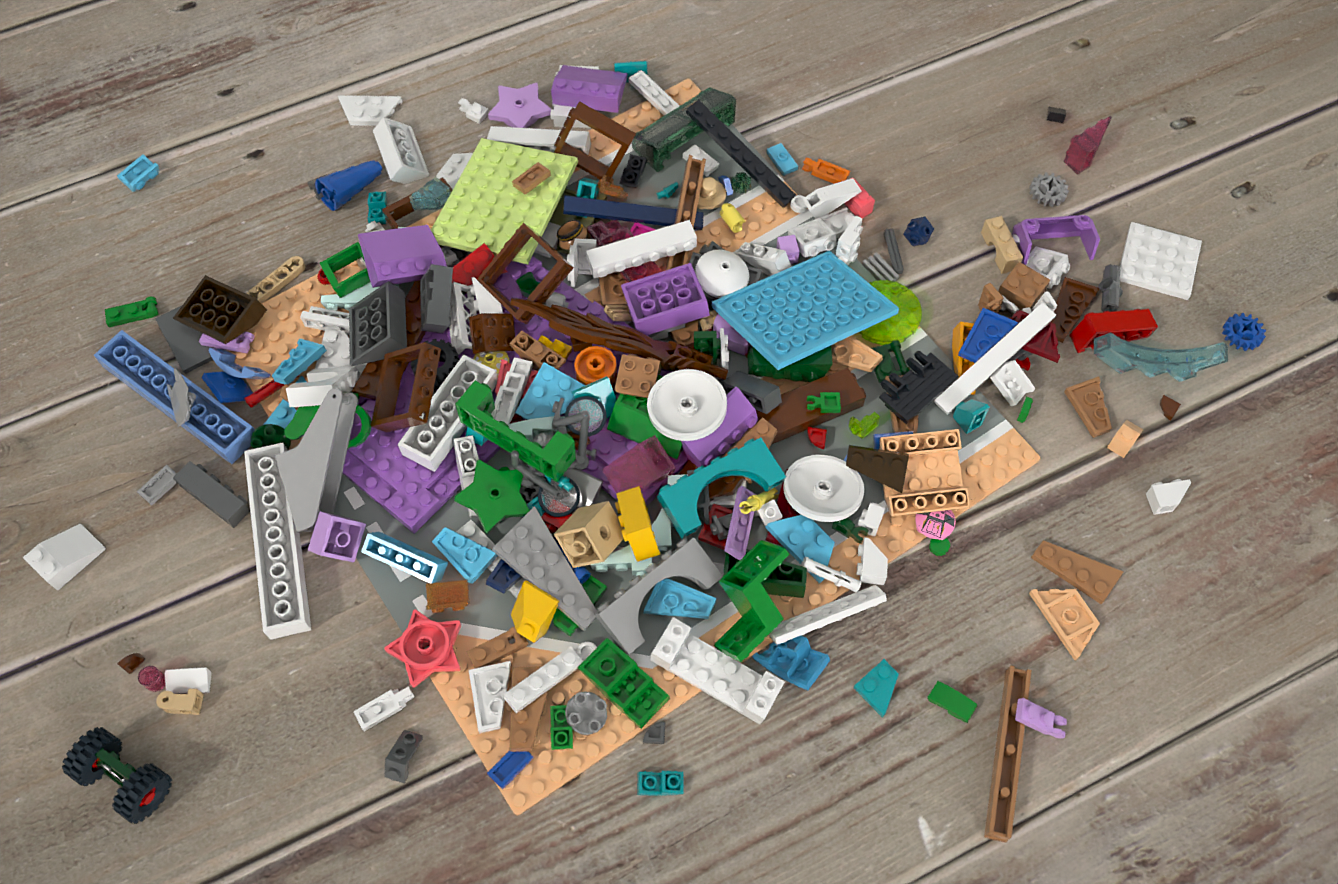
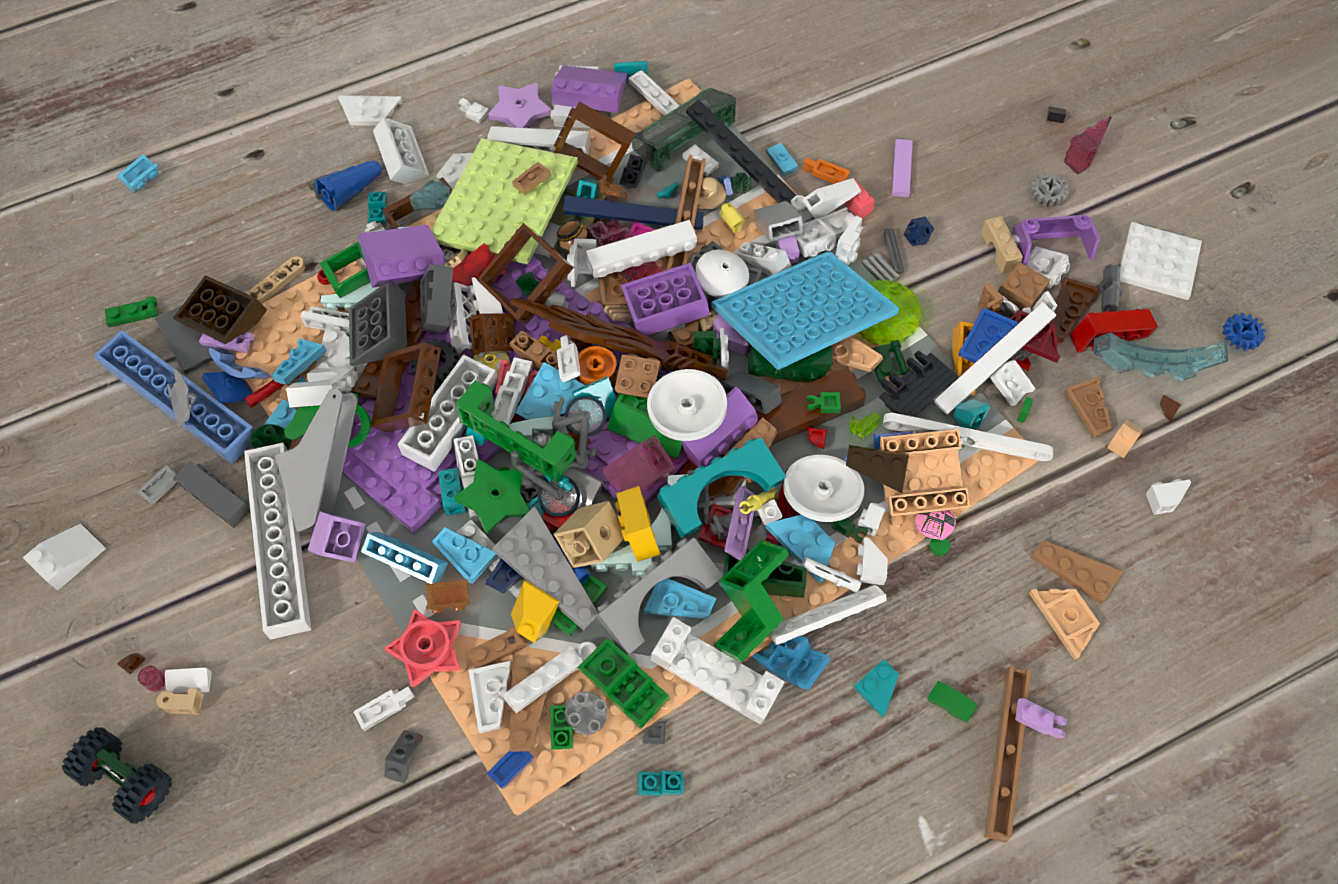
(450, 487): none -> teal bracket
(458, 258): none -> tan tile
(568, 359): none -> white hinge
(778, 221): none -> light grey brick
(902, 168): none -> lavender tile
(972, 437): none -> white beam

